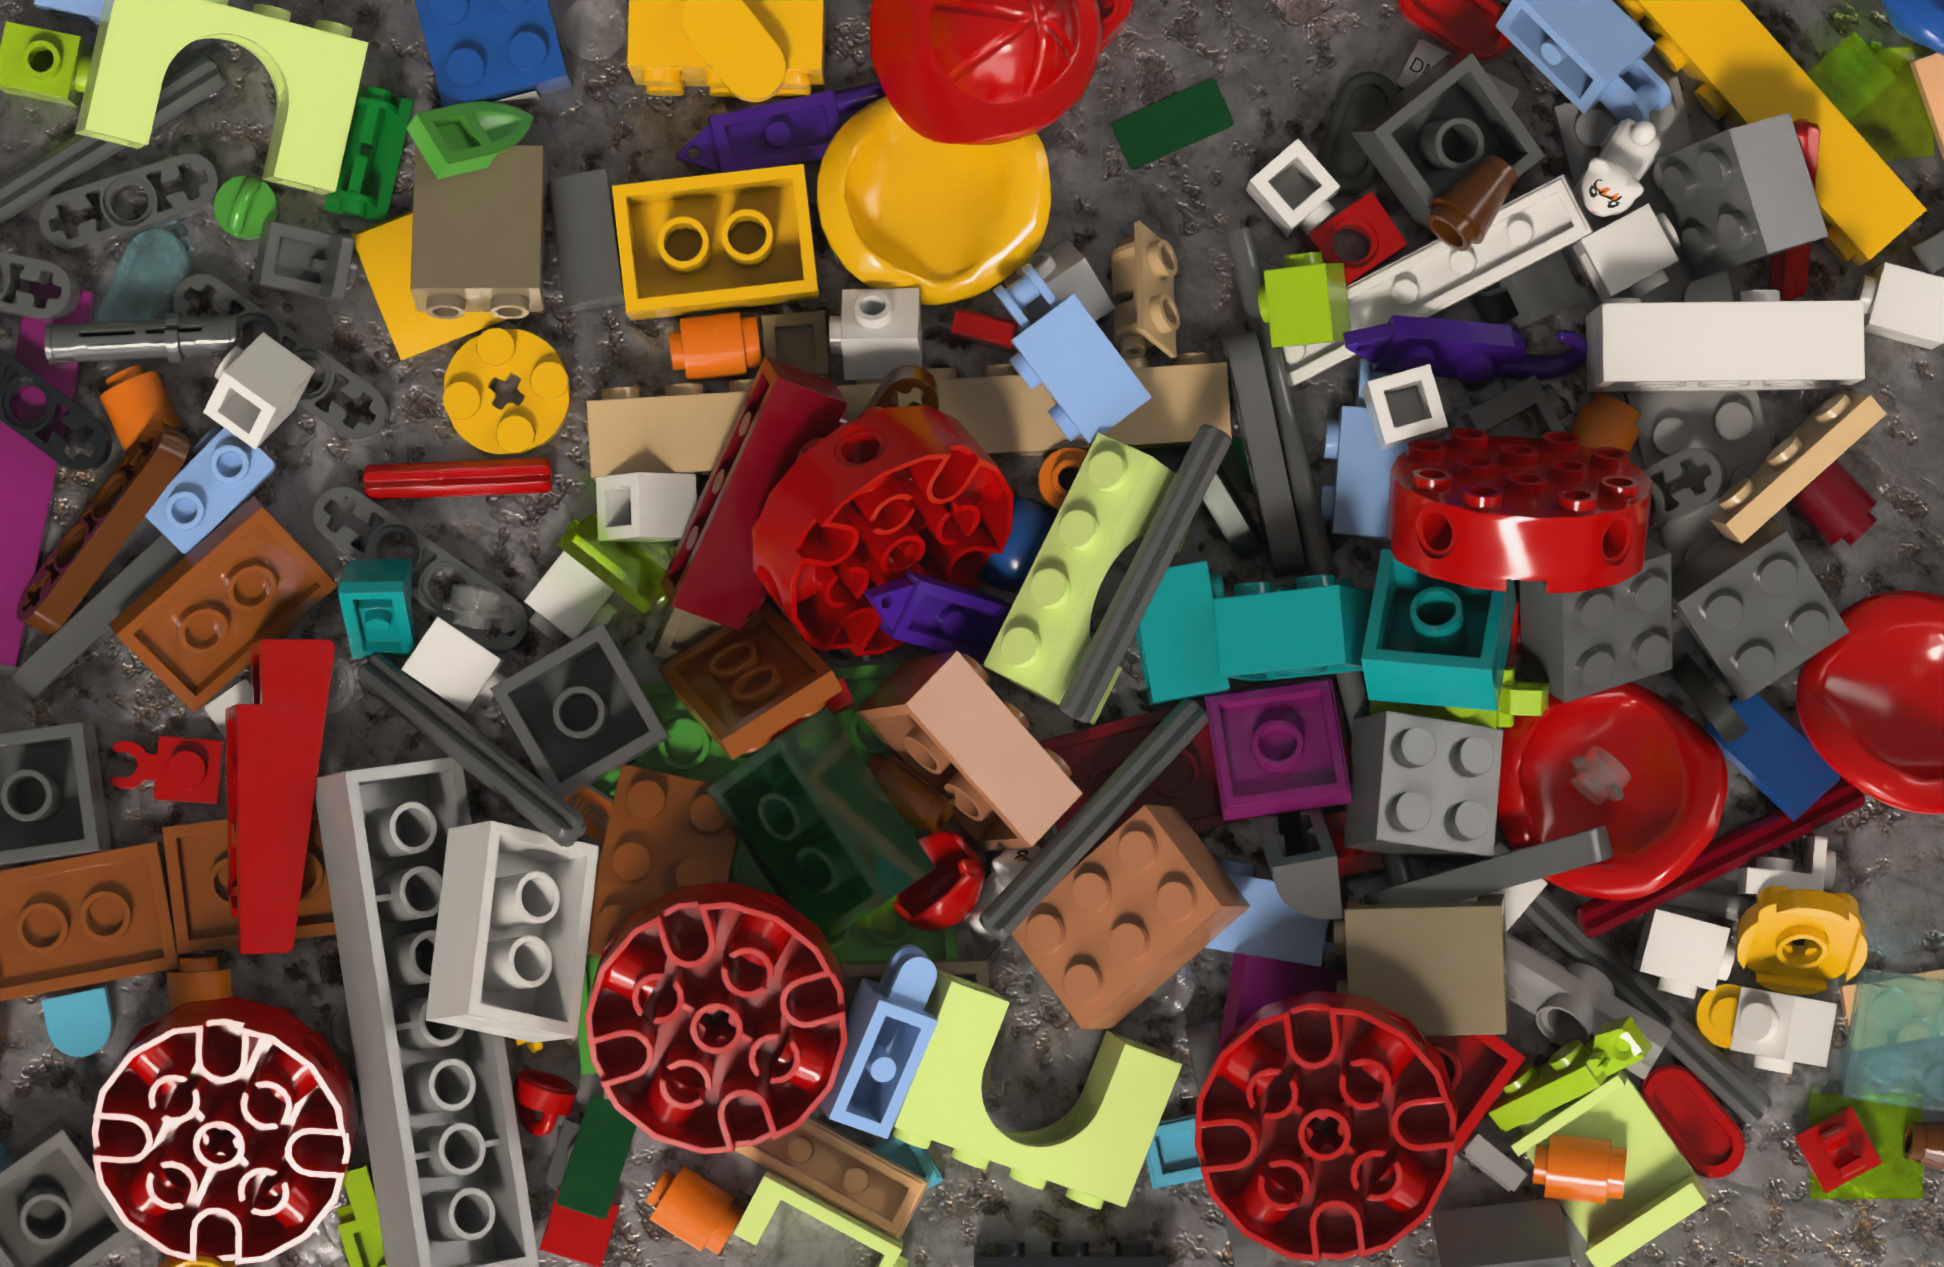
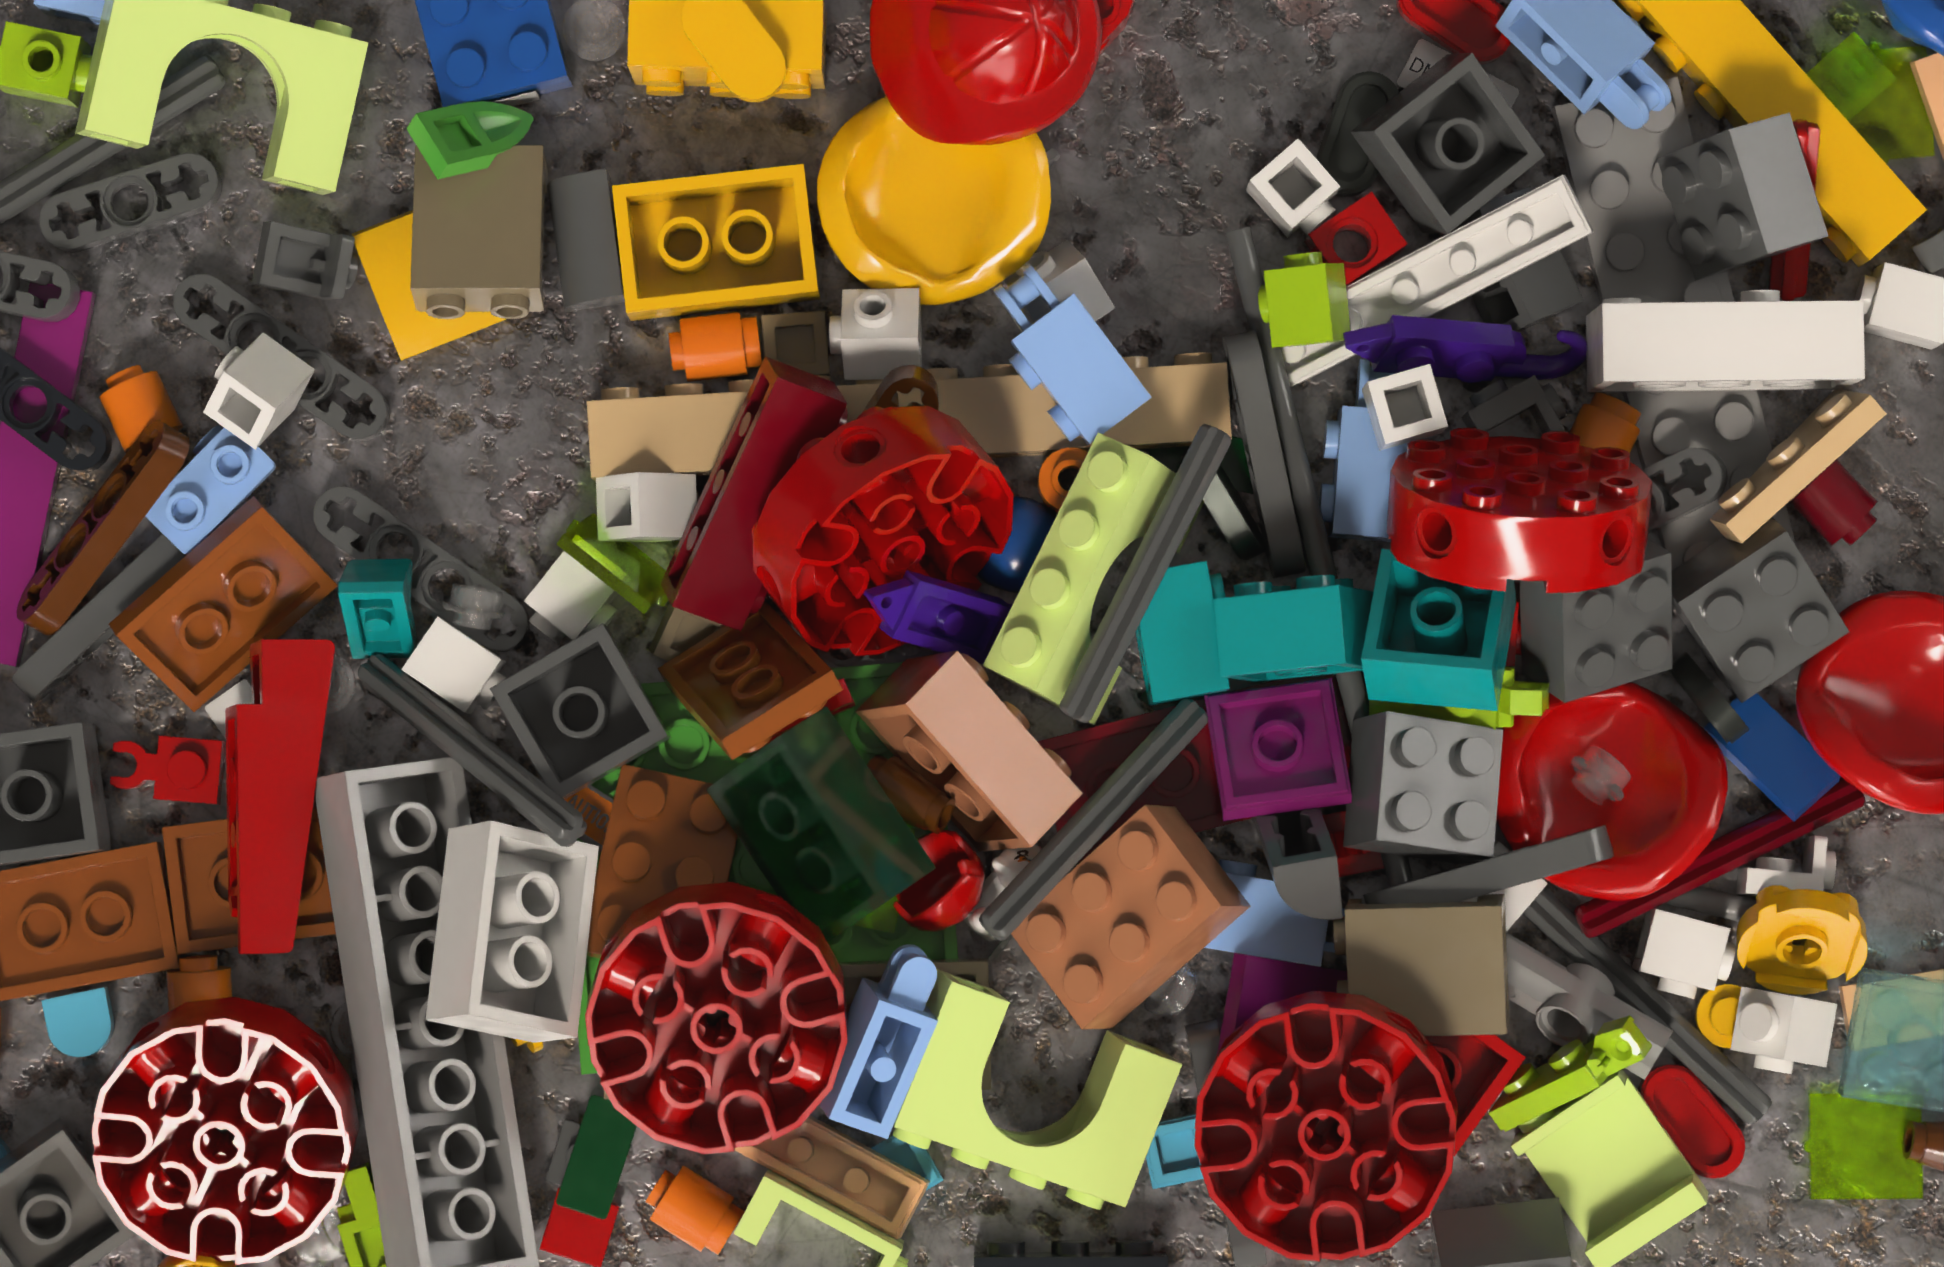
(143, 339): dark grey pin -> none
(146, 278): clear light blue tile -> none
(244, 205): bright green tile -> none
(371, 155): green hinge -> none
(458, 478): red axle -> none
(498, 356): yellow plate -> none
(545, 1094): red tile -> none
(777, 132): dark purple plate -> none
(983, 330): red tile -> none
(1146, 271): tan hinge -> none
(1172, 124): dark green sticker -> none
(1471, 204): reddish brown cone -> none
(1492, 1162): light grey tile -> none
(1580, 1169): orange brick -> none
(1614, 176): white animal -> none
(1629, 254): white brick -> none
(1836, 1149): red tile -> none

